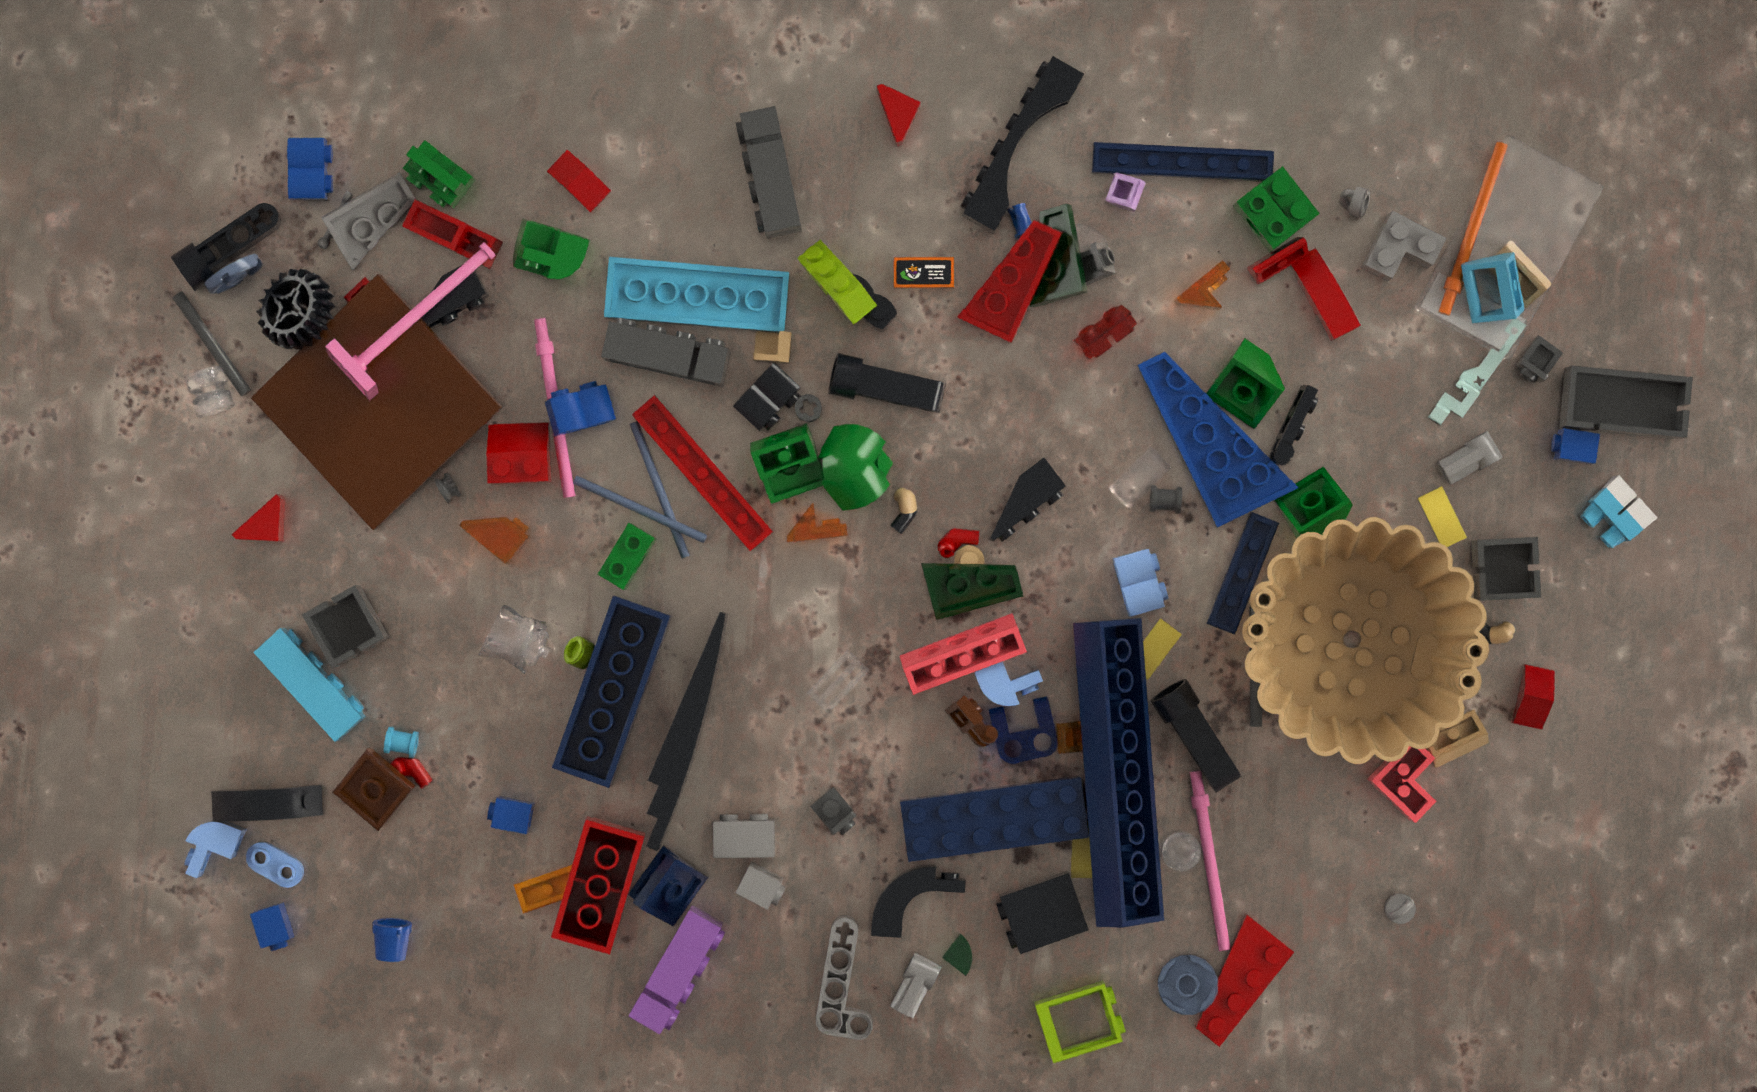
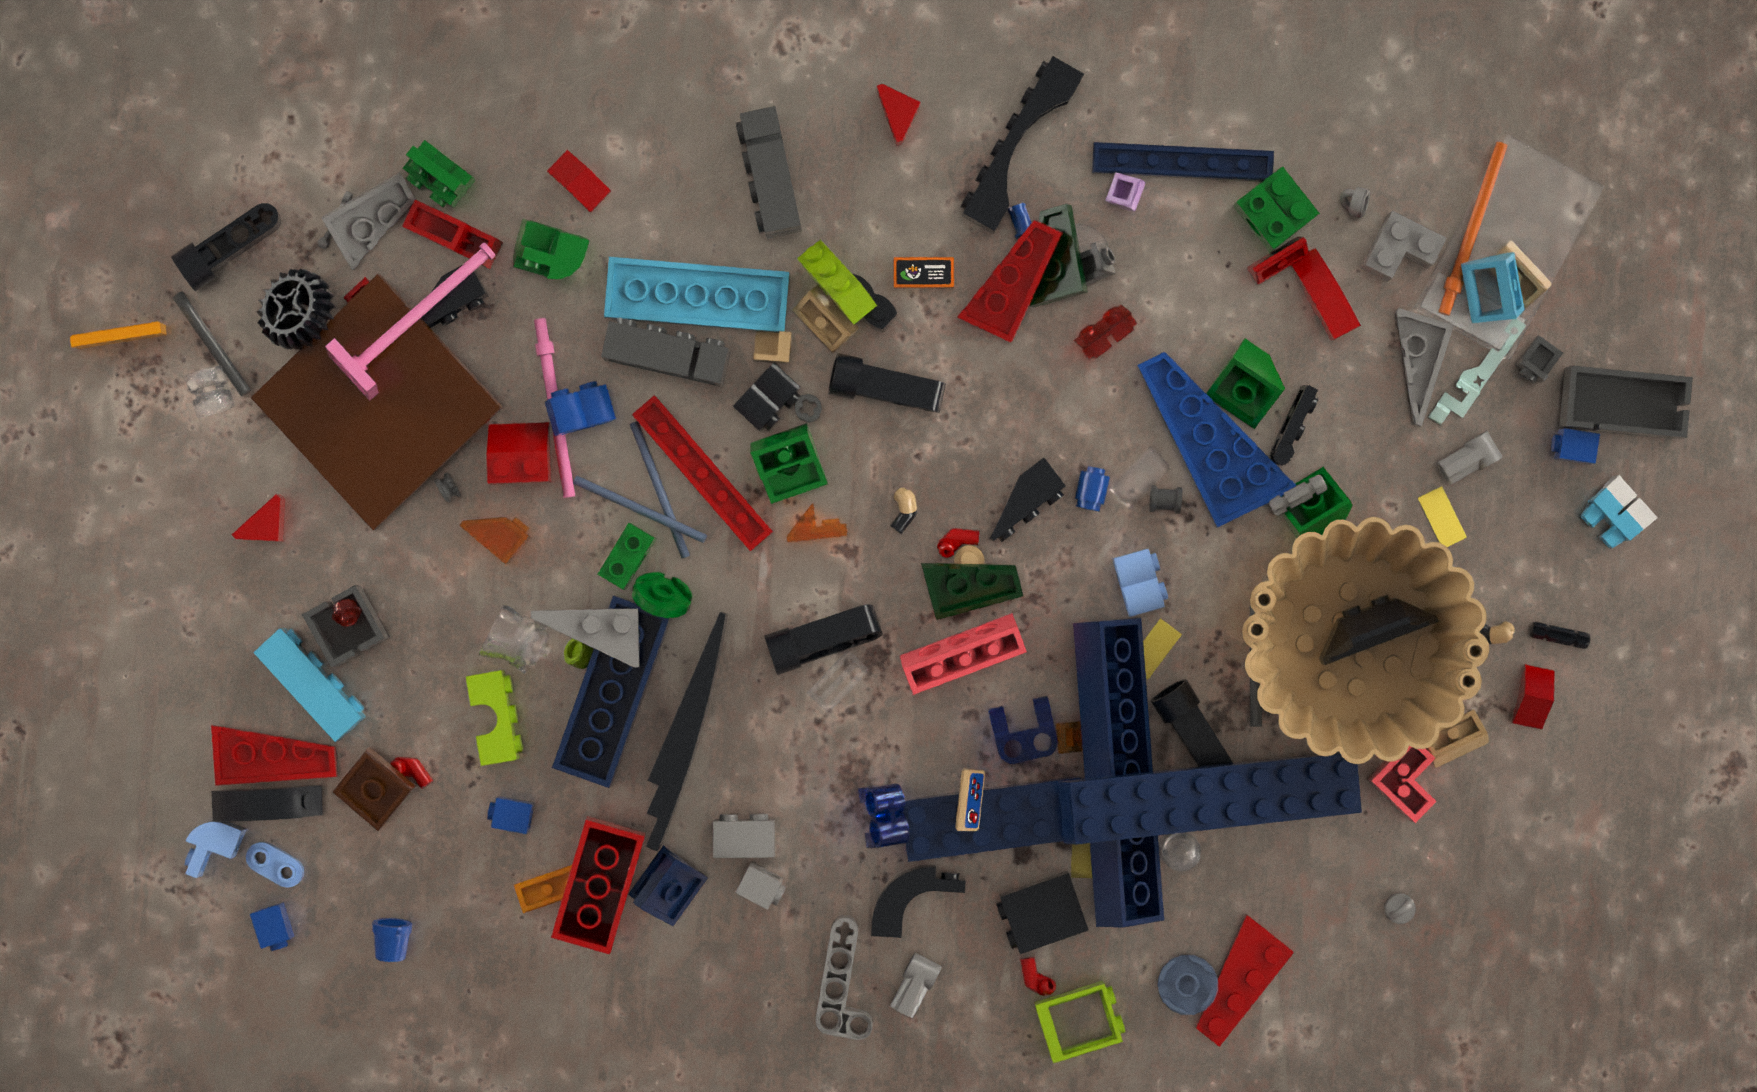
(118, 335): none -> light orange tile
(233, 274): sand blue tile -> none
(261, 757): none -> red wing
(308, 168): blue brick -> none
(346, 612): none -> clear red plate
(401, 742): medium azure bush -> none
(494, 690): none -> lime arch
(605, 630): none -> light grey wing
(661, 595): none -> green tile
(676, 969): medium lavender piece -> none
(822, 637): none -> black beam
(824, 318): none -> tan slope
(834, 812): dark grey bracket -> none
(854, 466): green brick -> none
(885, 807): none -> clear blue piece
(959, 954): clear green tile -> none
(968, 719): reddish brown plate -> none
(970, 800): none -> slope
(1000, 689): light blue brick -> none
(1034, 980): none -> red arm
(1092, 489): none -> blue brick
(1199, 295): clear orange slope -> none
(1200, 802): bright pink bar -> none
(1207, 798): none -> dark blue brick
(1242, 573): dark blue tile -> none
(1298, 495): none -> light grey axle
(1373, 626): none -> black wedge
(1423, 350): none -> light grey wing
(1505, 568): dark grey piece -> none
(1560, 635): none -> black axle

